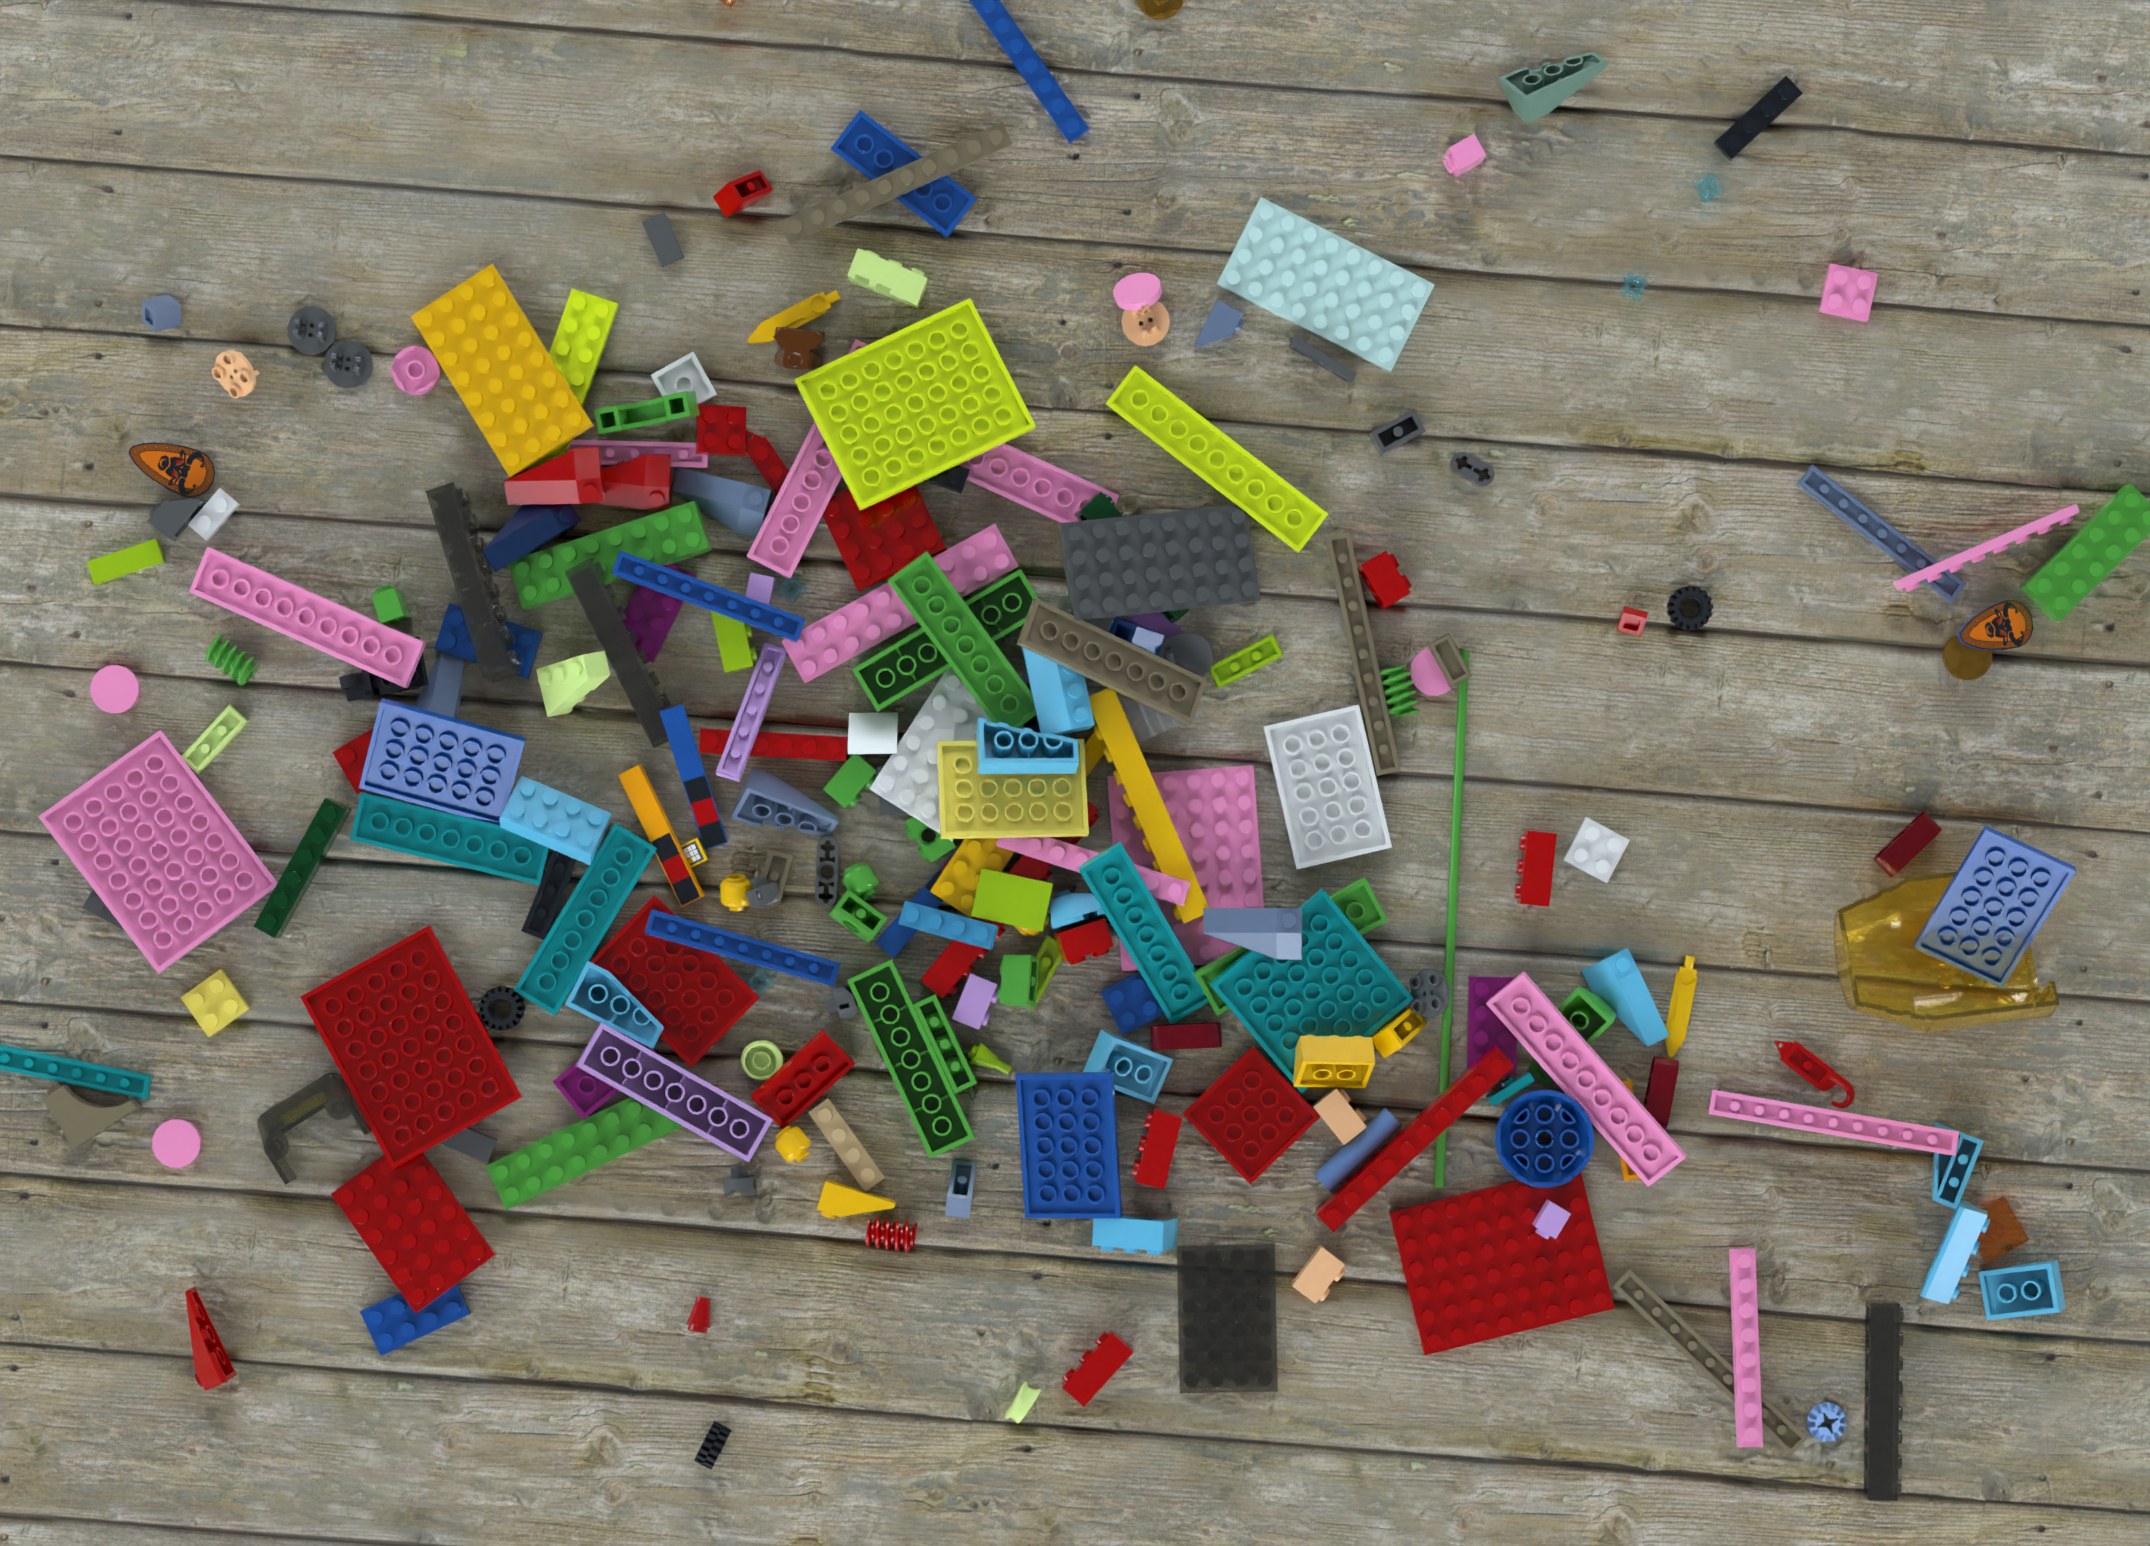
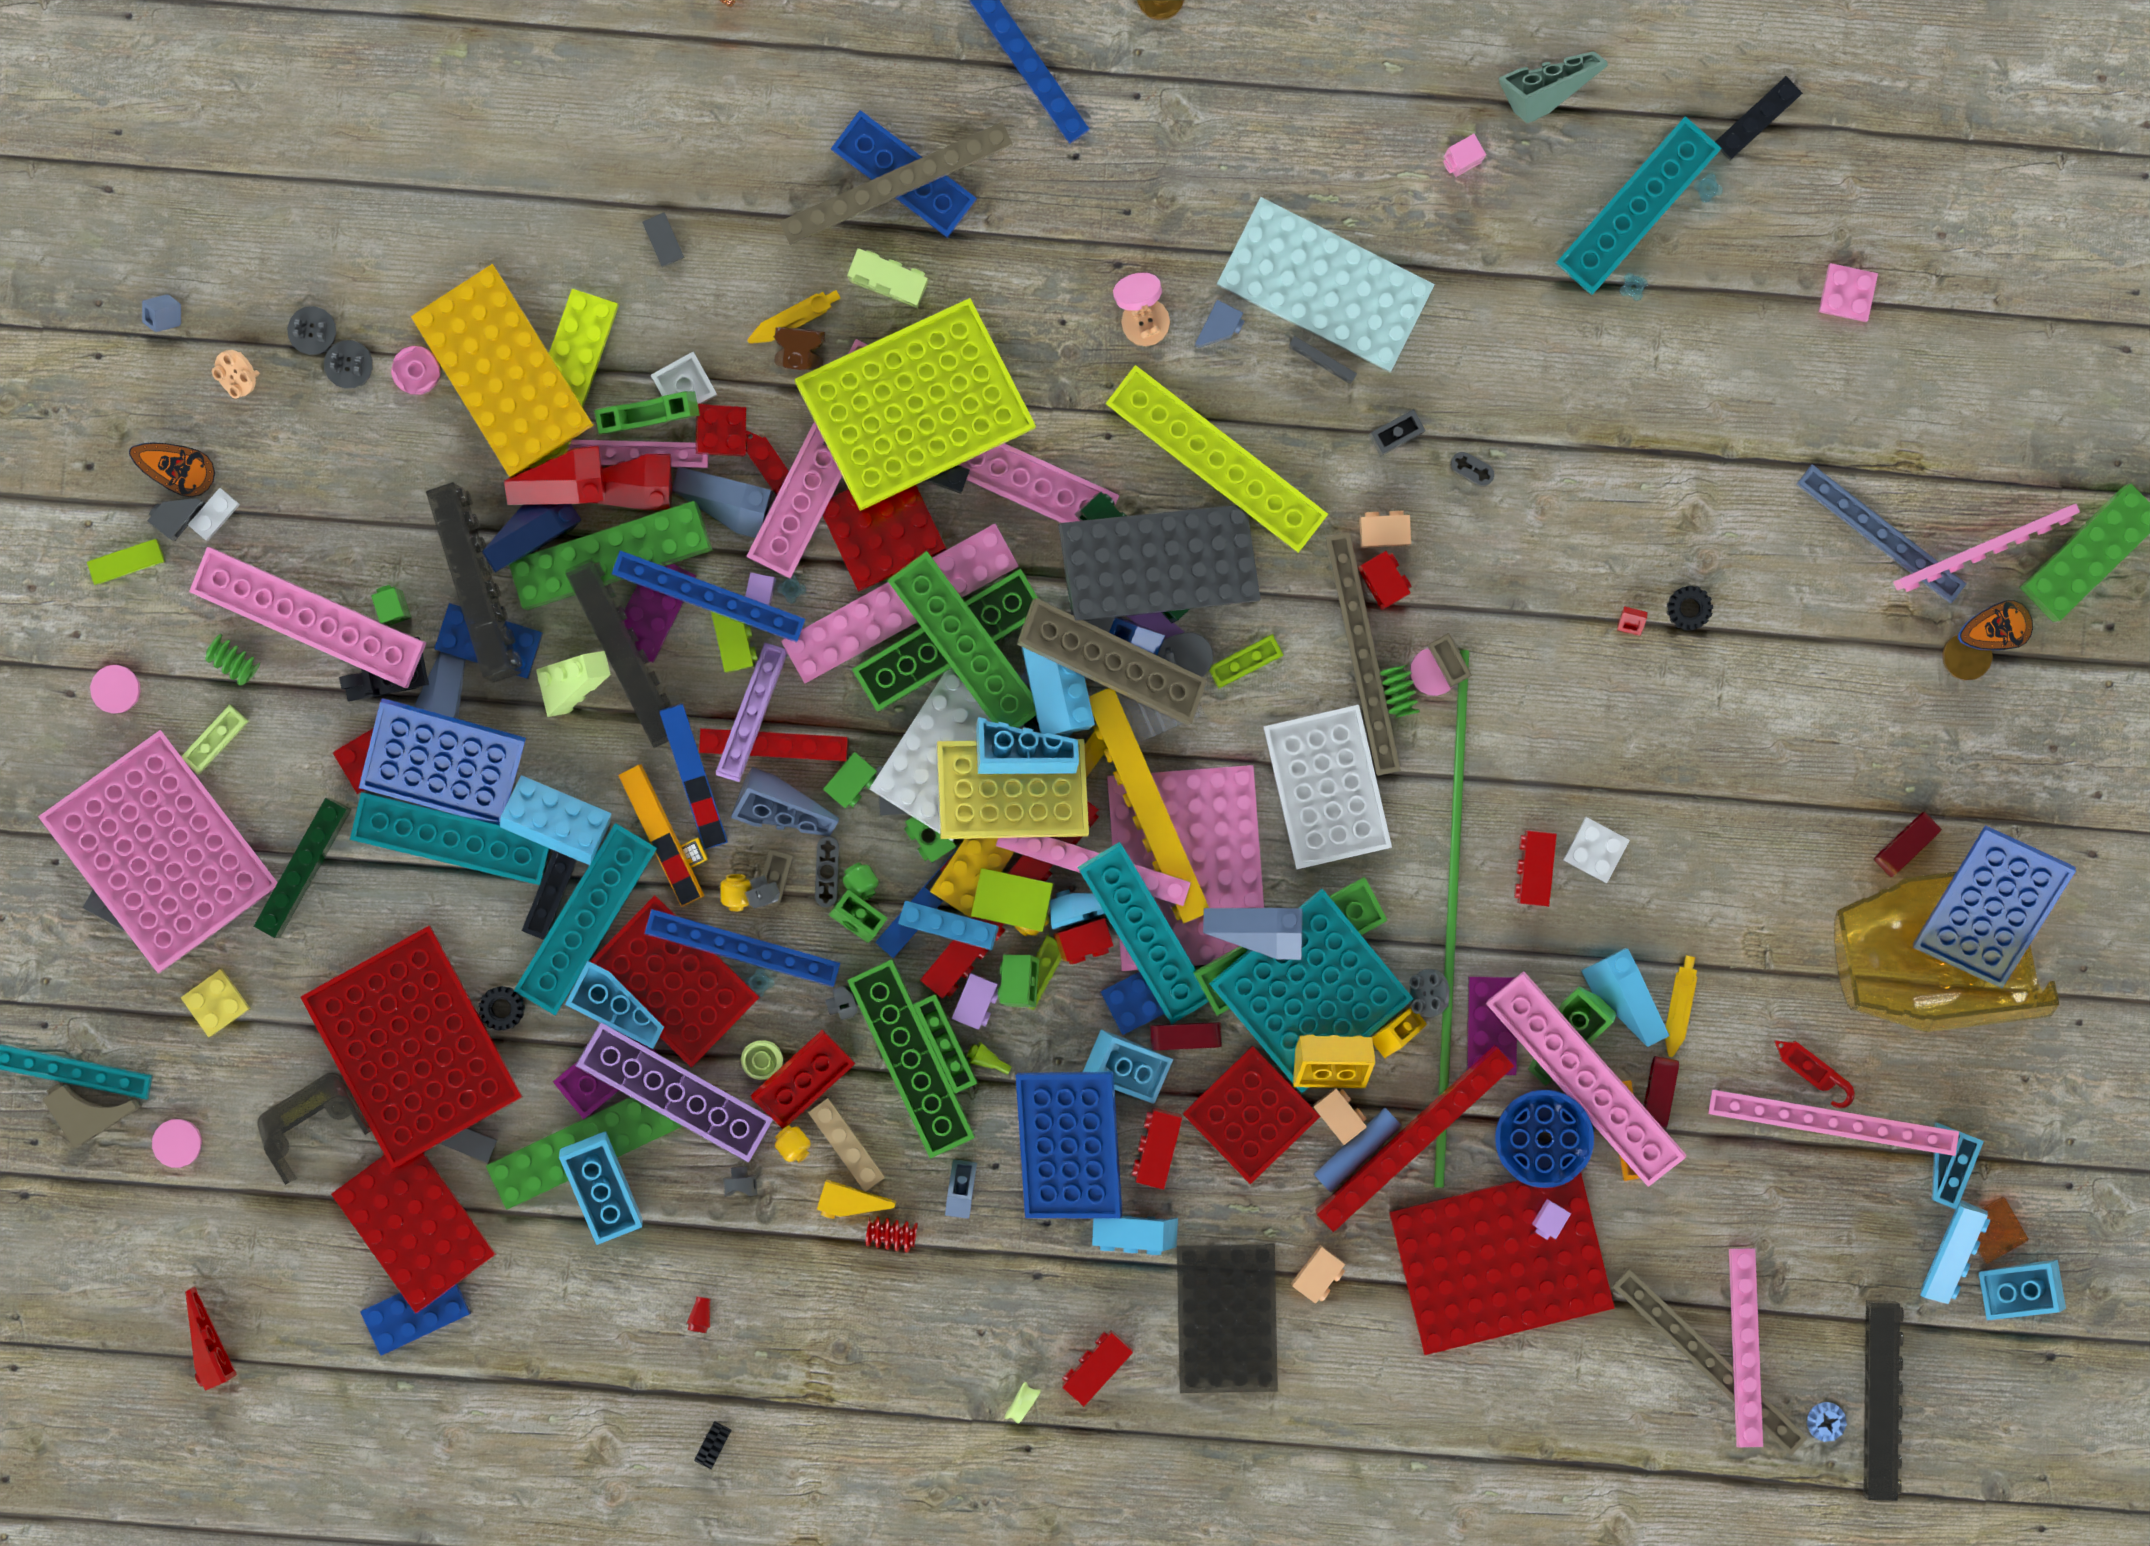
(600, 1188): none -> medium azure brick
(742, 193): red slope -> none
(873, 733): white tile -> none
(1385, 530): none -> light nougat brick
(1509, 1087): teal plate -> none
(1638, 205): none -> teal plate

